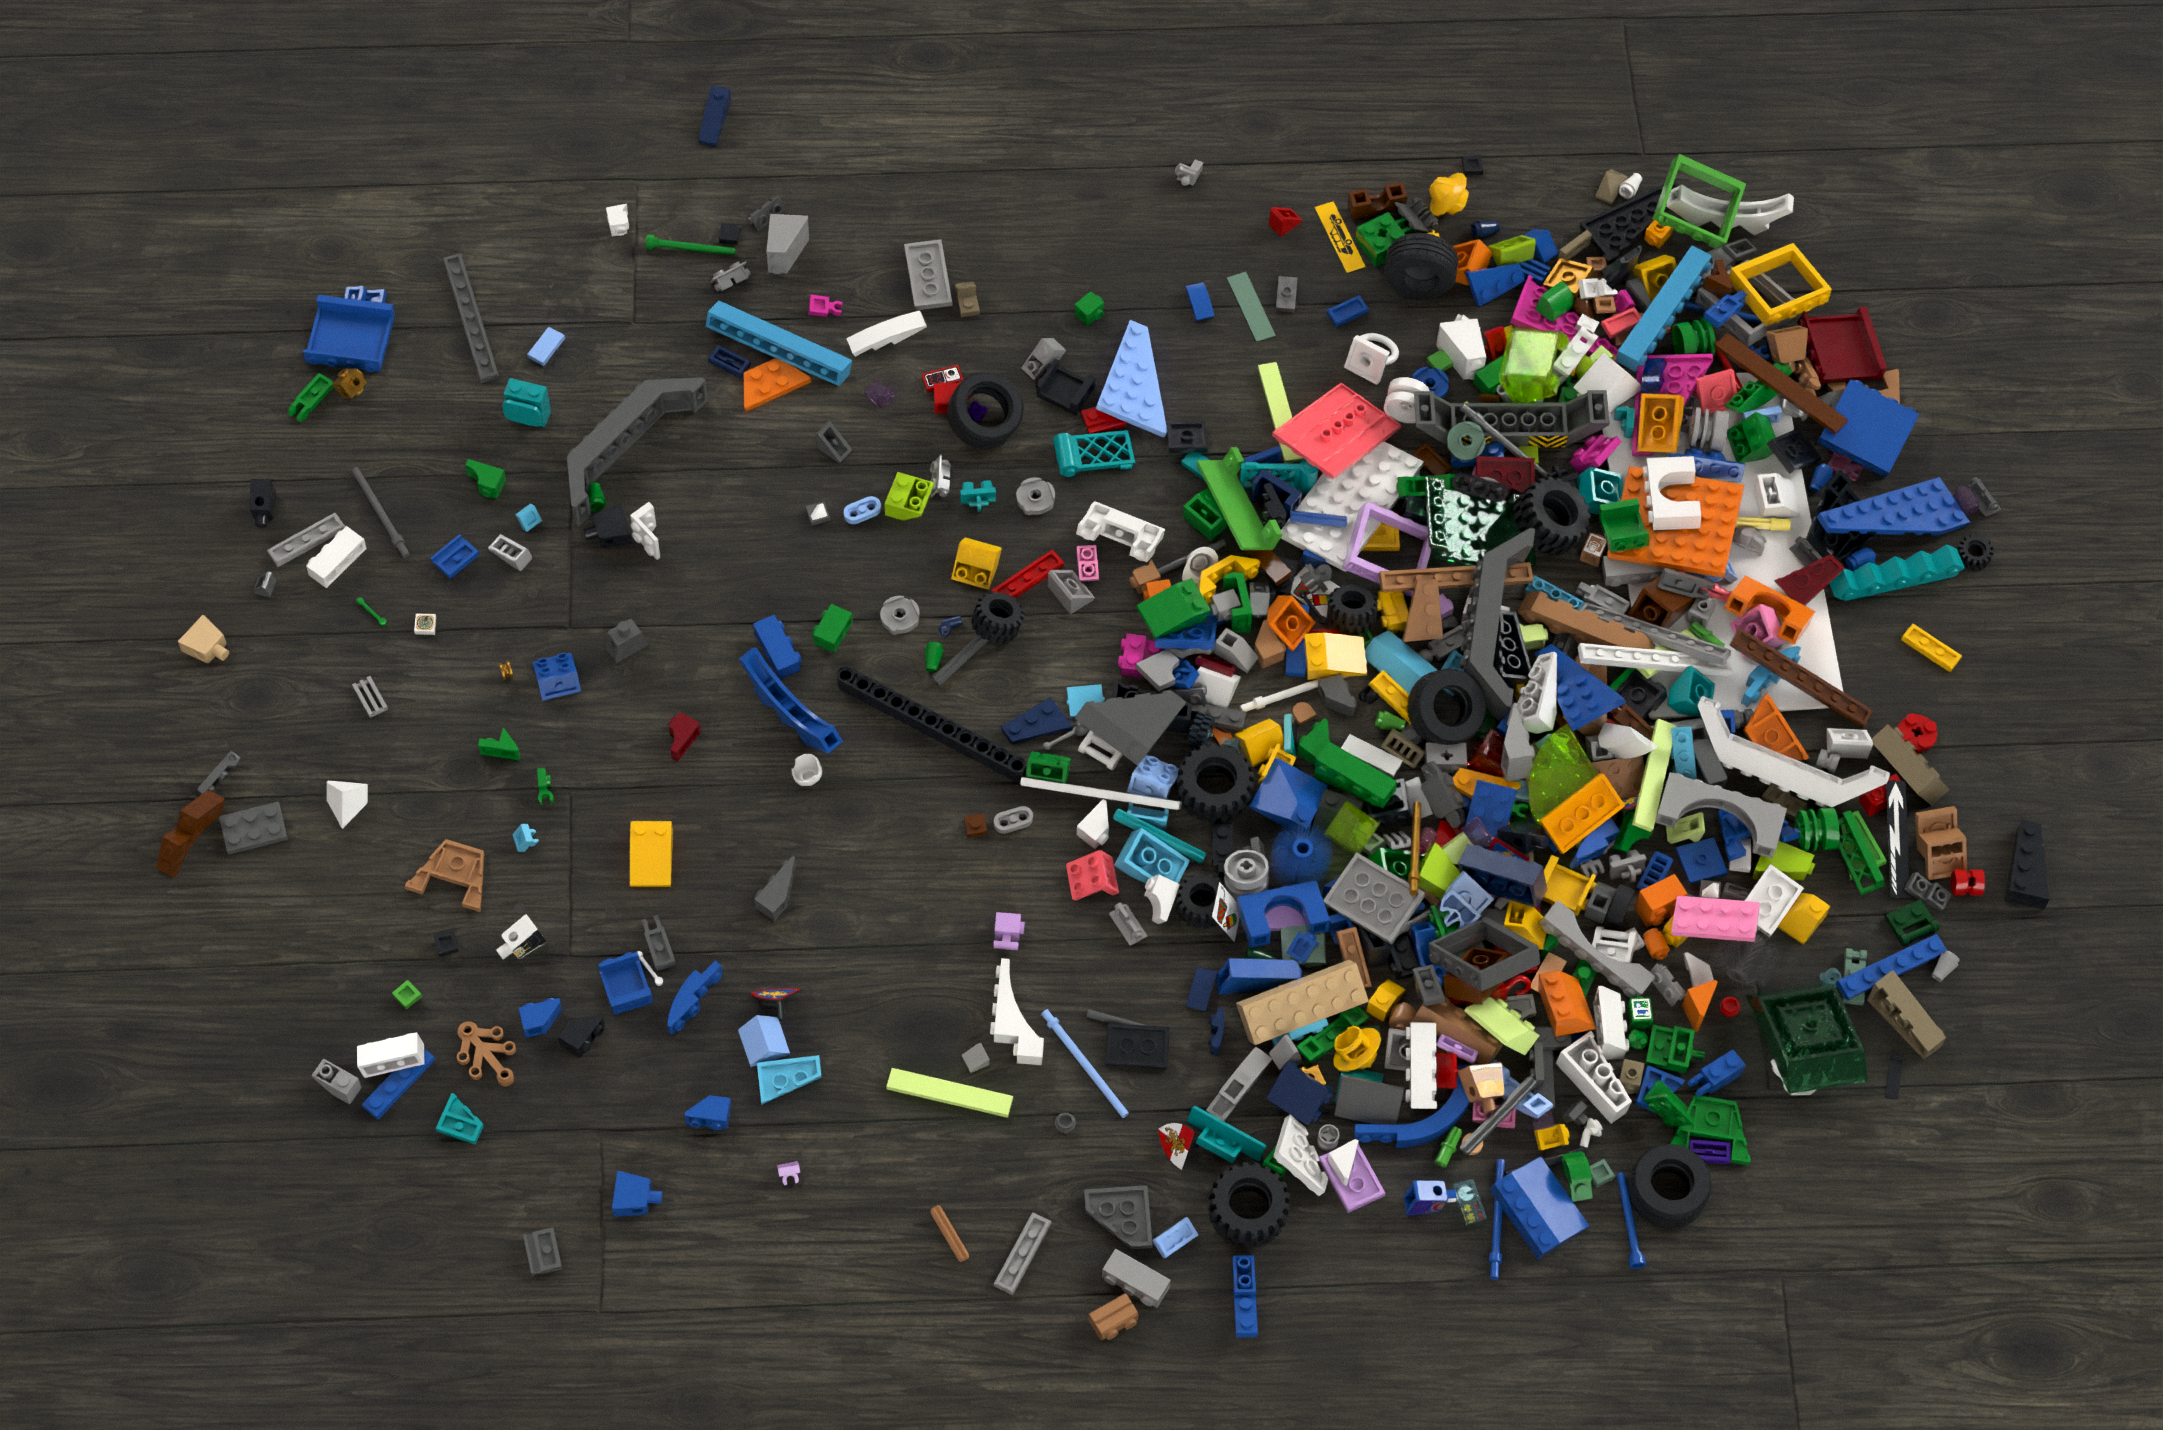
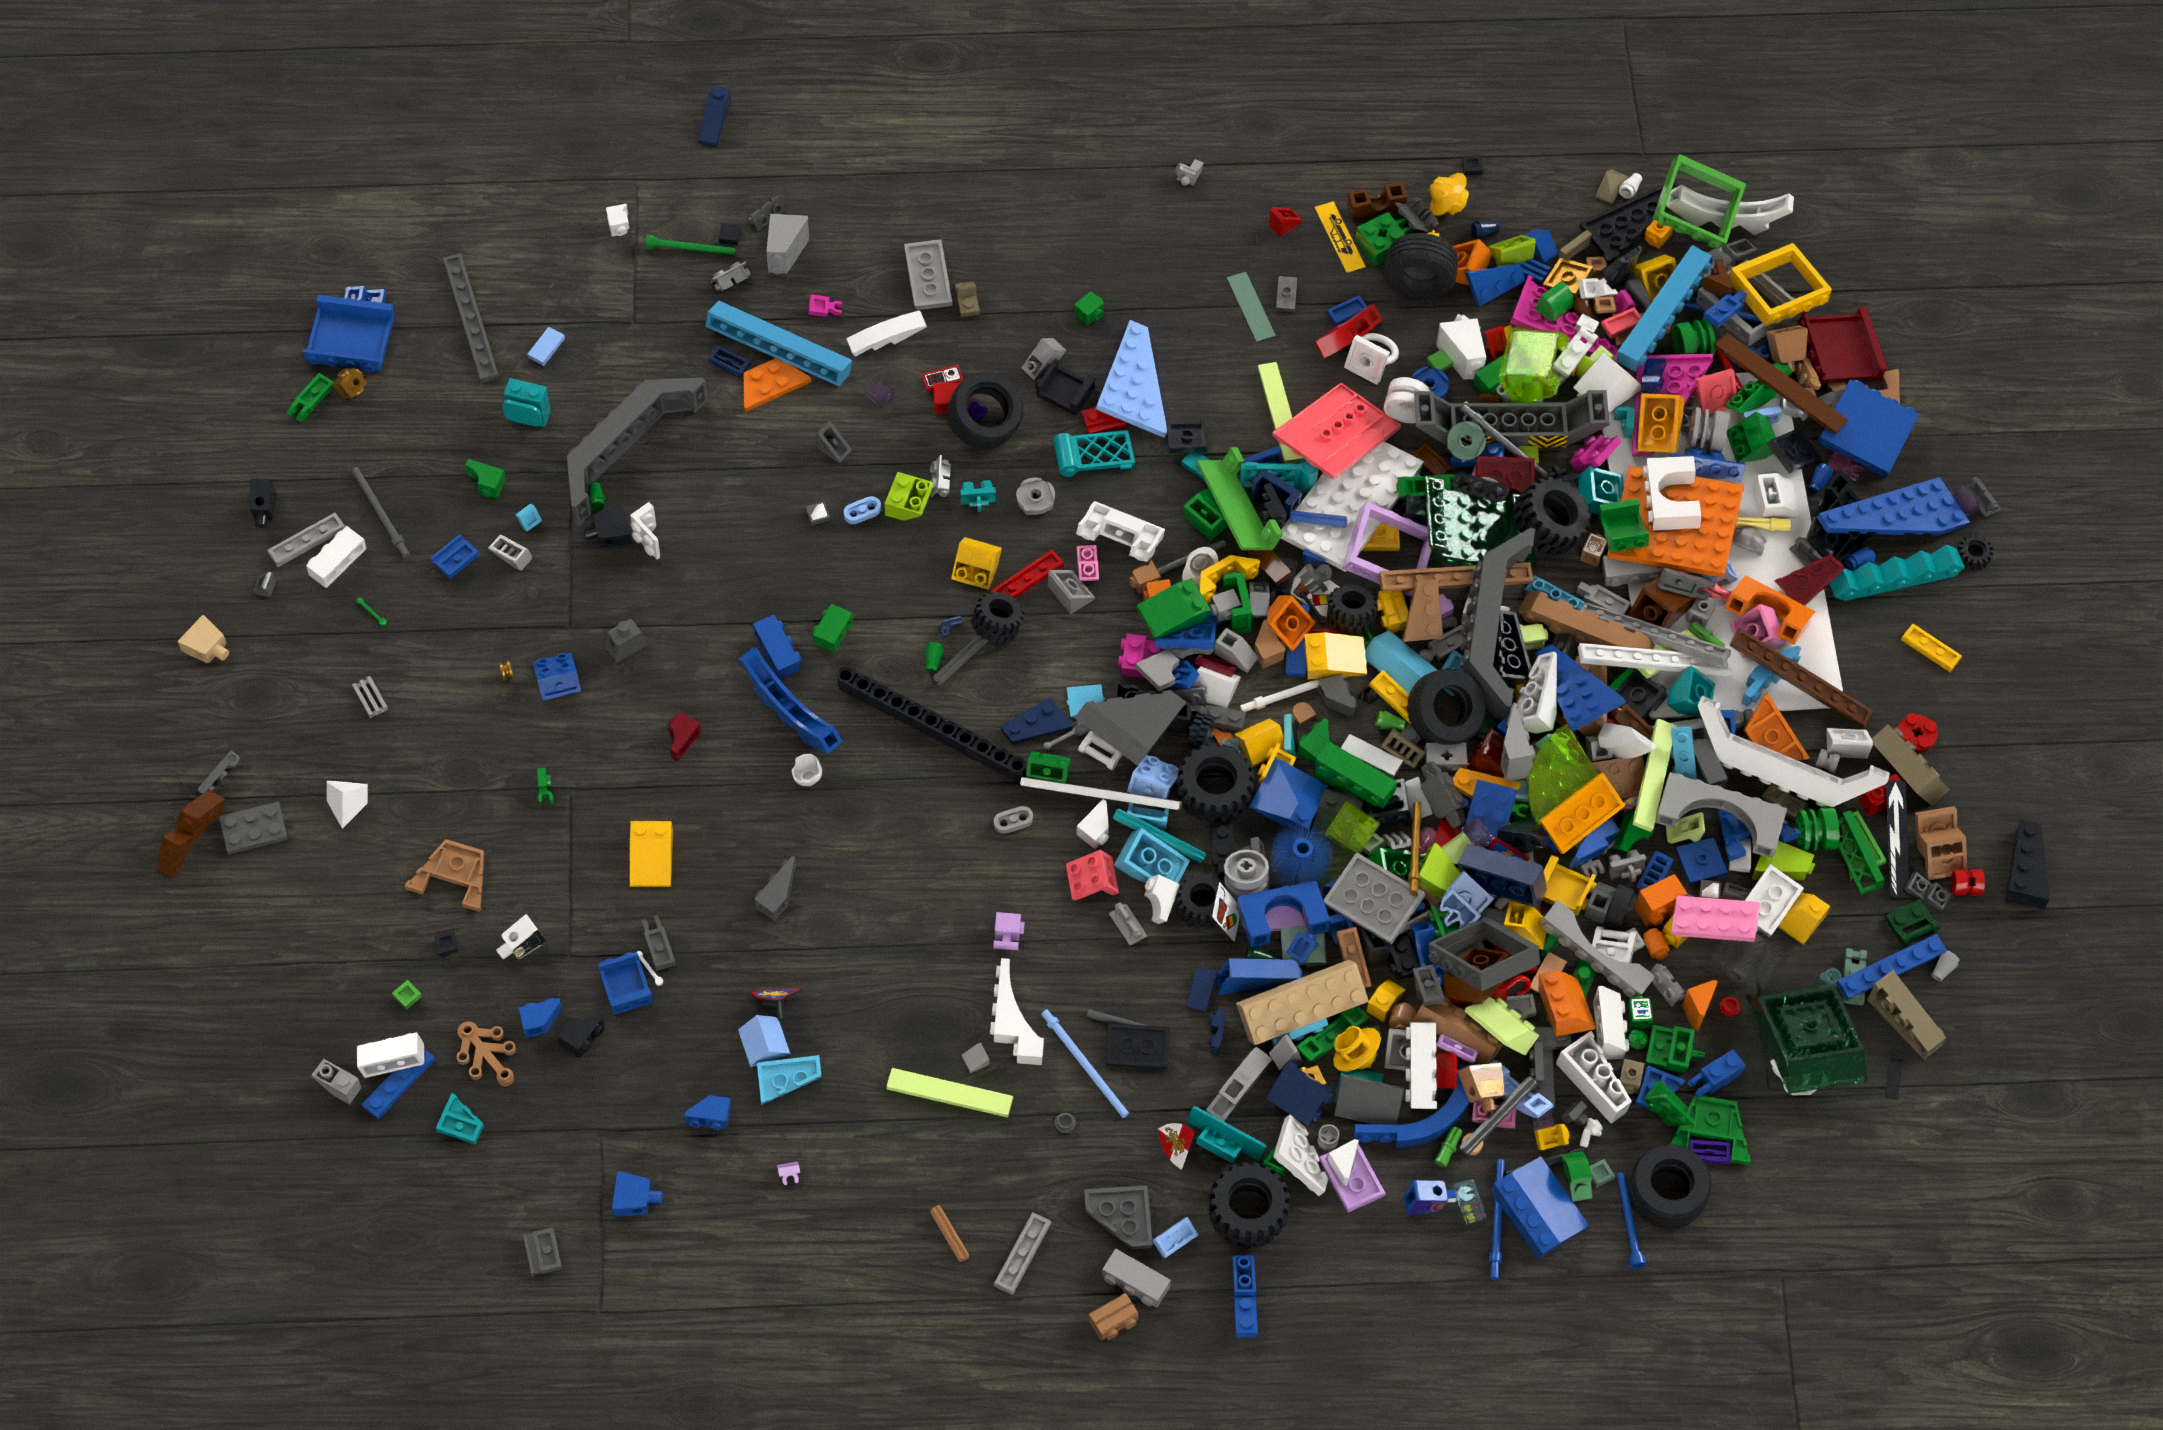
(425, 624): tile -> none
(504, 748): green slope -> none
(523, 838): medium azure tile -> none
(687, 999): blue slope -> none
(895, 624): light grey plate -> none
(975, 825): reddish brown plate -> none
(1200, 301): blue slope -> none
(1345, 332): none -> red slope
(1568, 392): green plate -> none
(1699, 971): white slope -> none

